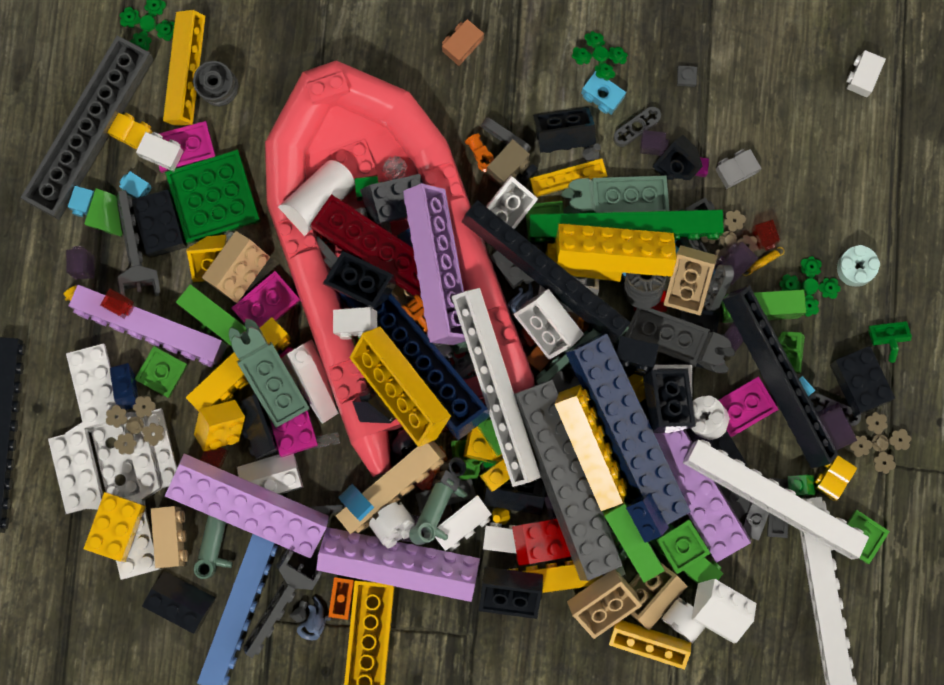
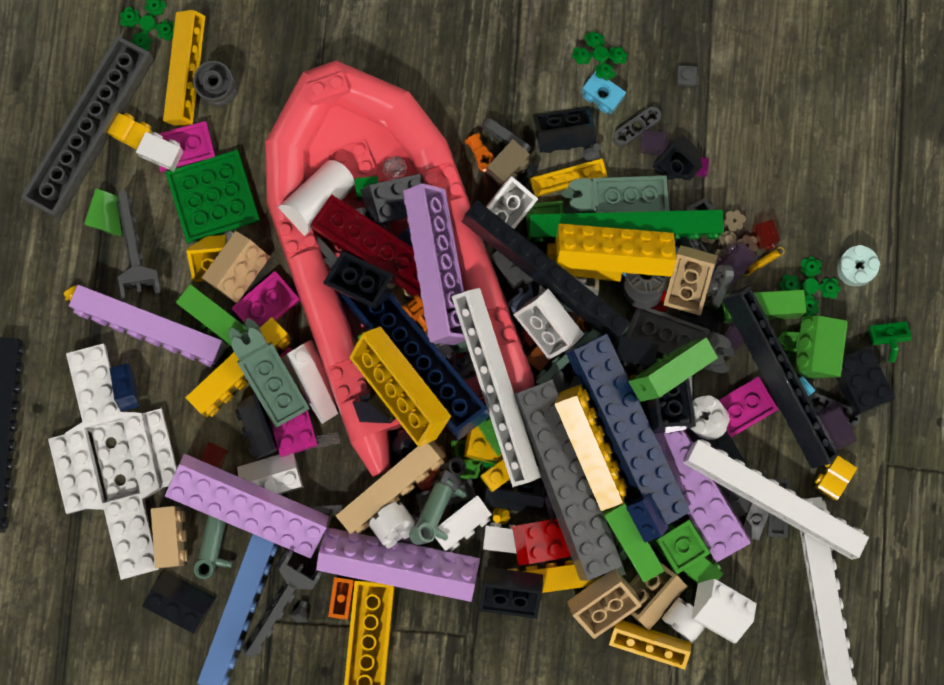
(80, 201): medium azure brick -> none
(80, 263): clear purple brick -> none
(114, 527): yellow brick -> none
(117, 304): clear red brick -> none
(134, 185): medium azure brick -> none
(134, 425): dark tan plant -> none
(158, 223): black brick -> none
(161, 372): bright green plate -> none
(219, 425): yellow brick -> none
(315, 621): sand blue piece -> none
(353, 322): white brick -> none
(356, 502): dark azure slope -> none
(462, 42): nougat brick -> none
(673, 369): none -> bright green brick
(738, 168): light grey brick -> none
(802, 484): green brick -> none
(821, 347): none -> bright green slope
(865, 73): white brick -> none
(873, 530): bright green plate -> none
(881, 443): dark tan plant -> none

